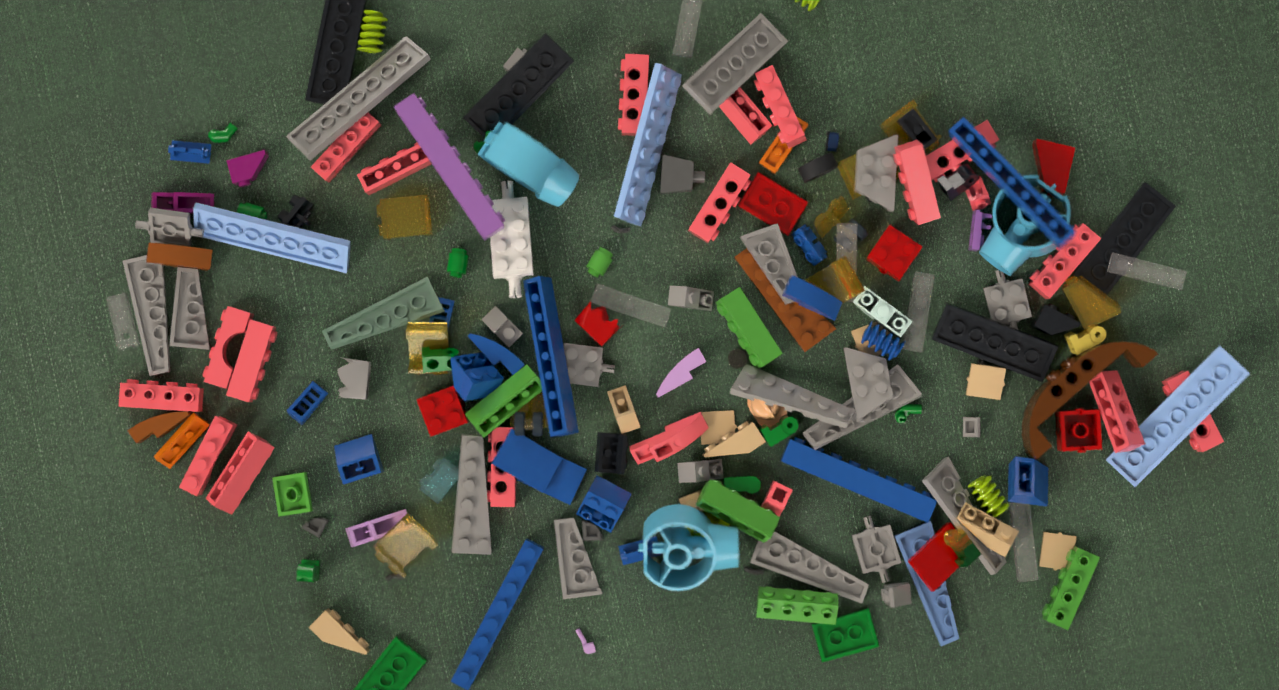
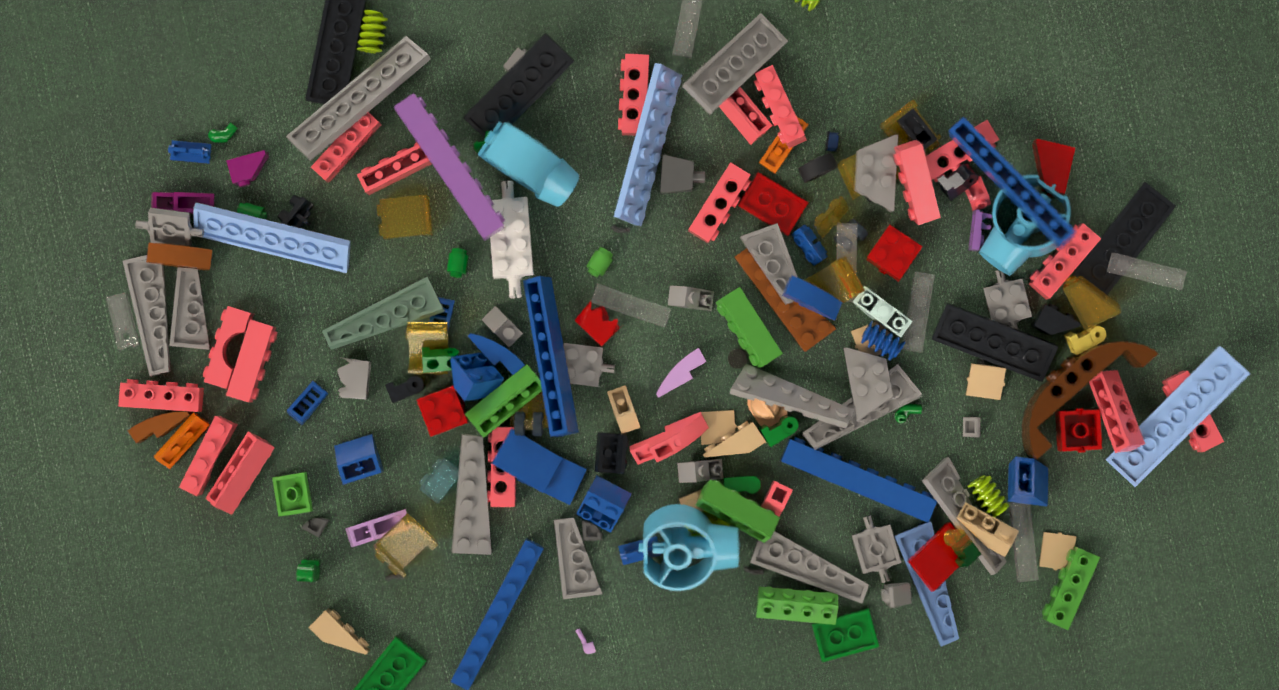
(413, 386): none -> black leg

